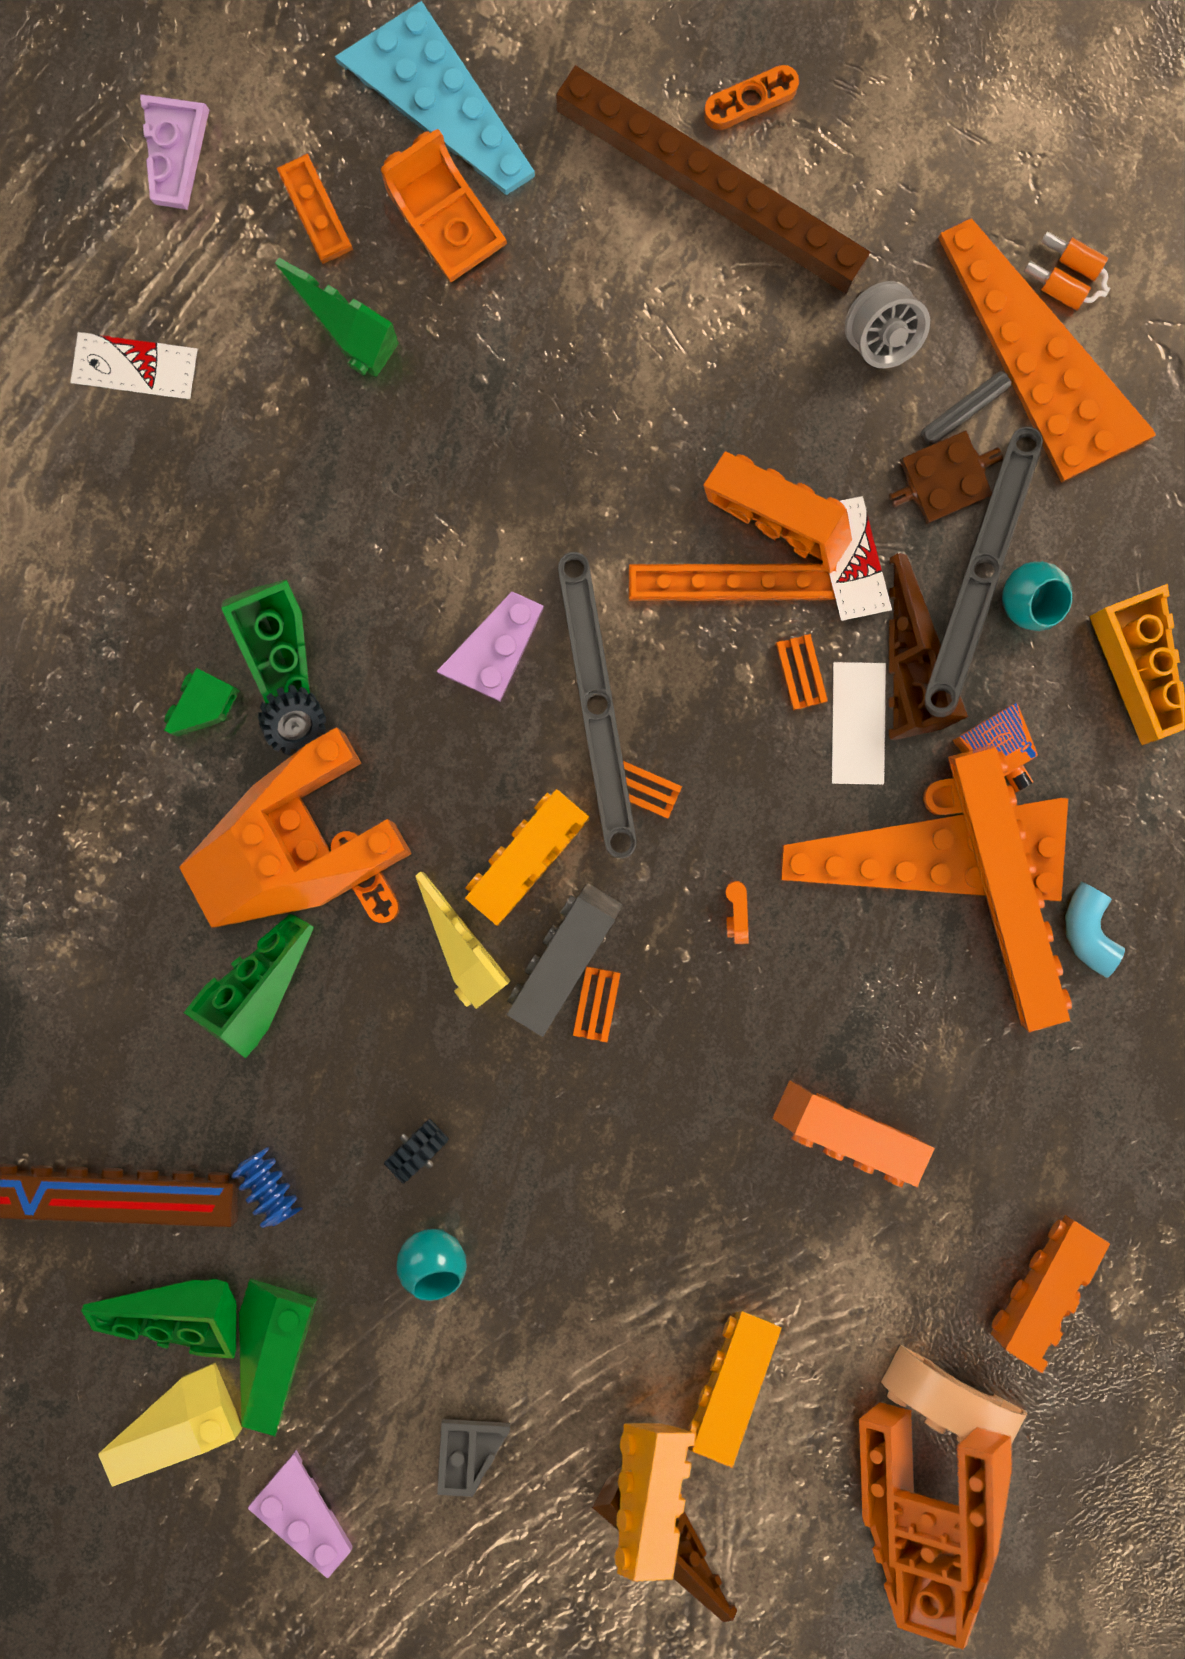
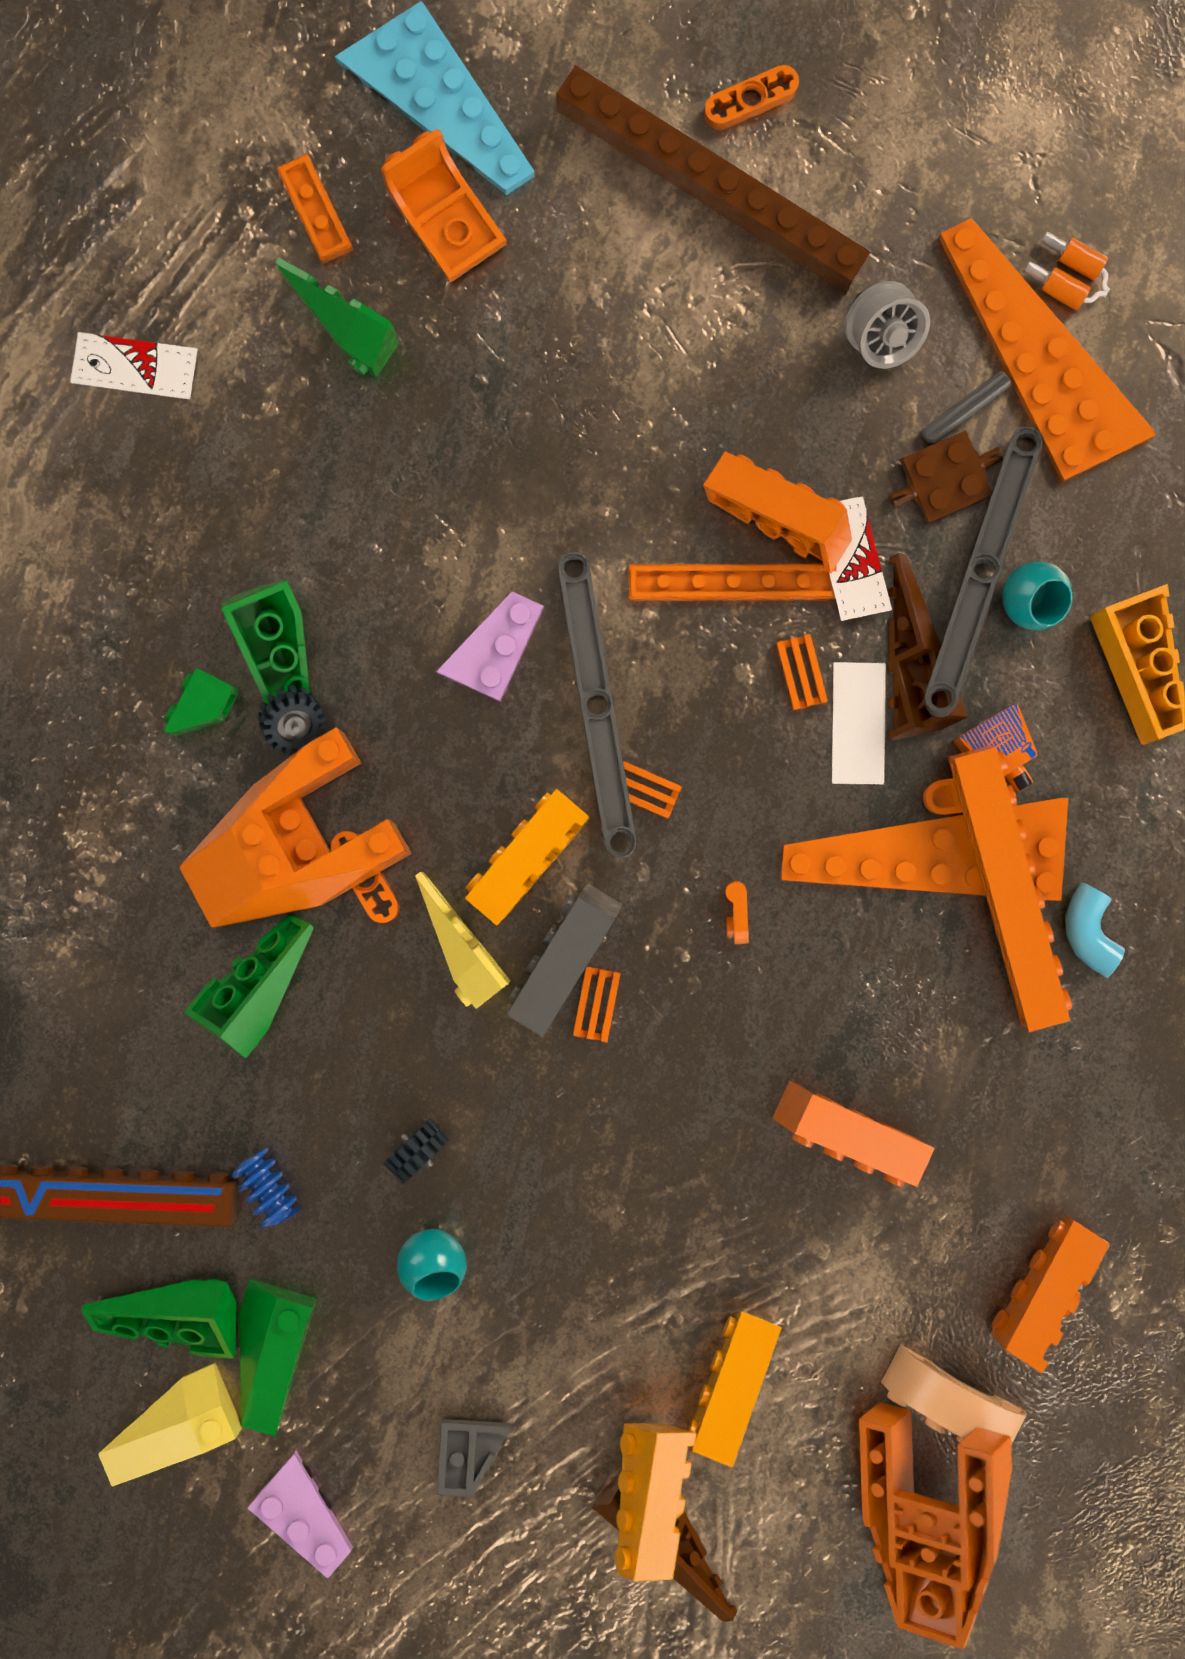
(174, 144): lavender wing -> none

